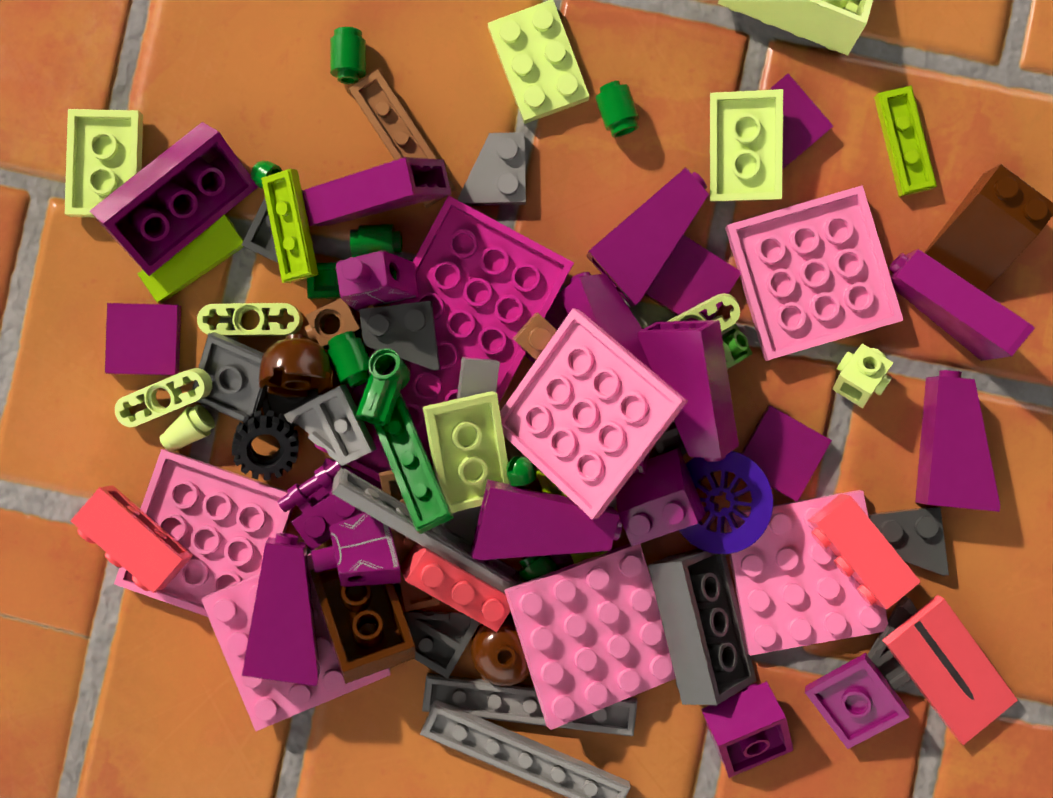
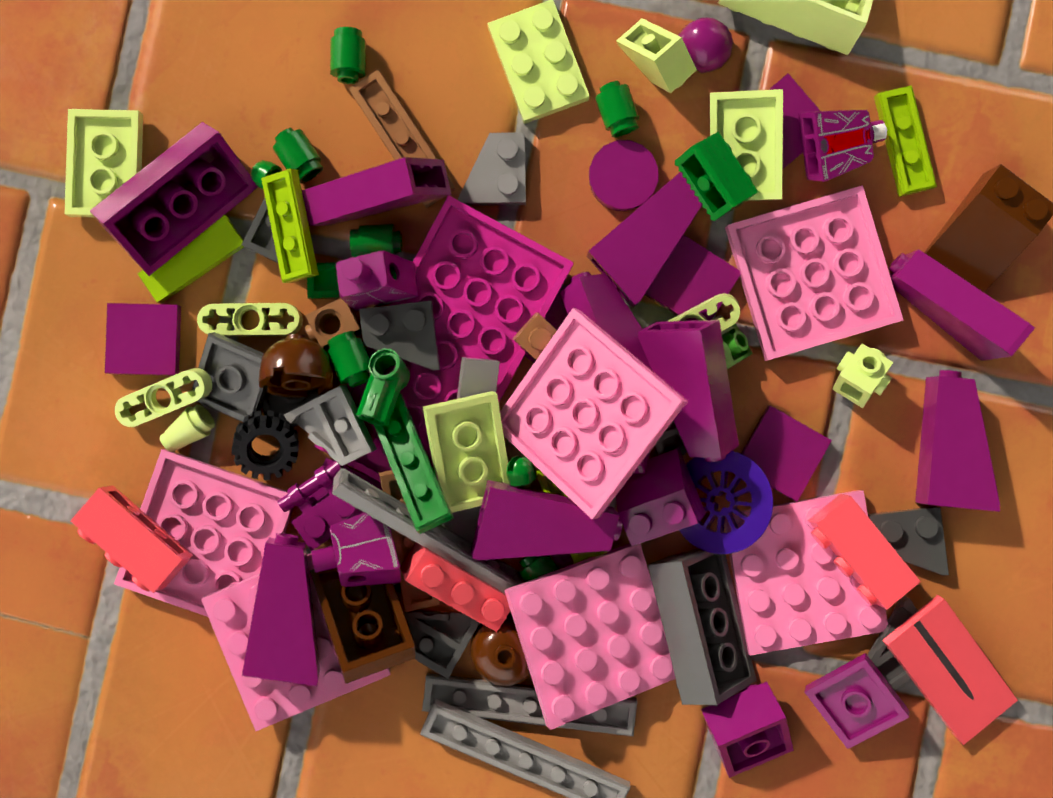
(298, 153): none -> green brick
(623, 175): none -> magenta tile
(658, 54): none -> yellowish green slope
(707, 43): none -> magenta hair
(716, 176): none -> green brick
(838, 141): none -> magenta torso

